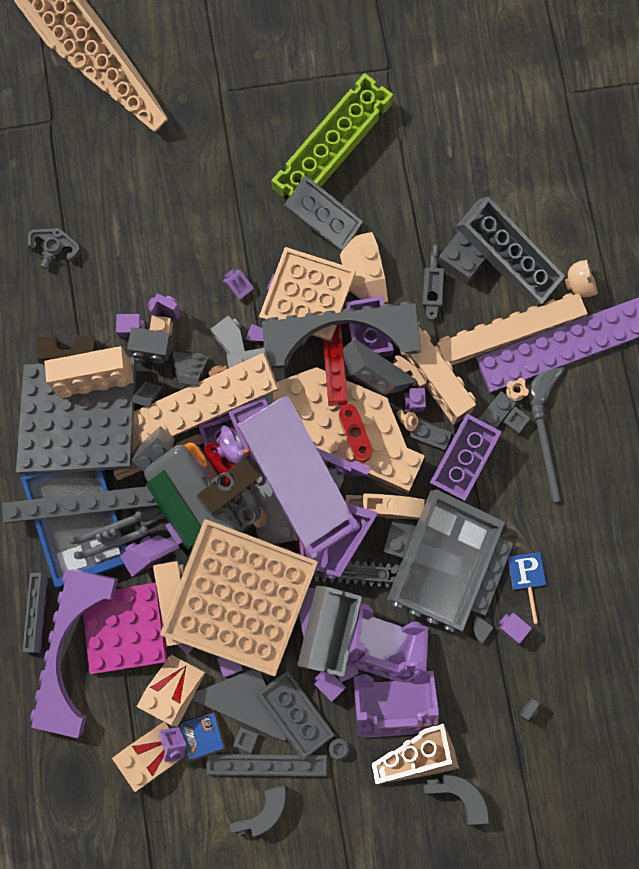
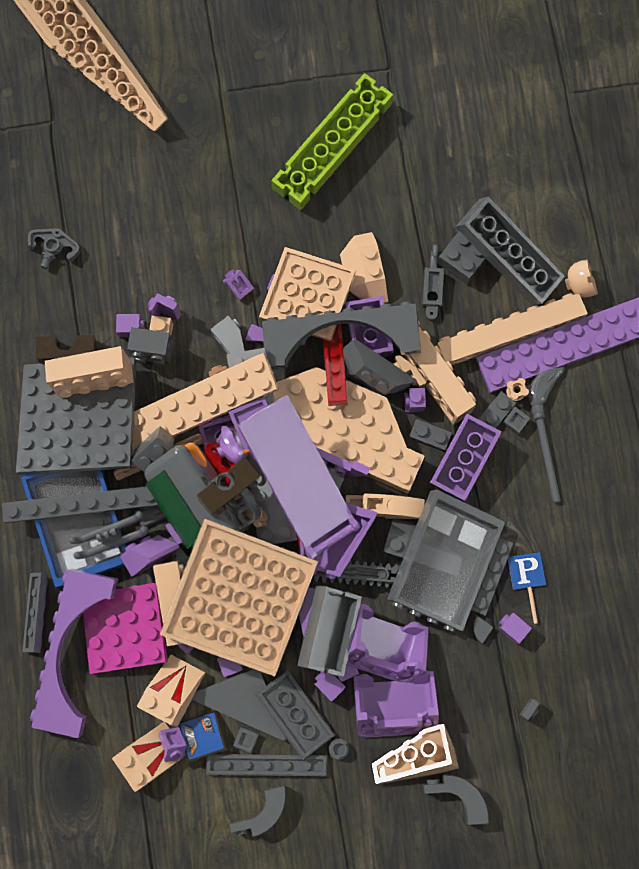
(147, 394): dark grey tile -> none
(189, 366): dark grey wing -> none
(323, 213): dark grey tile -> none
(352, 423): red piece -> none
(409, 420): light nougat plate -> none

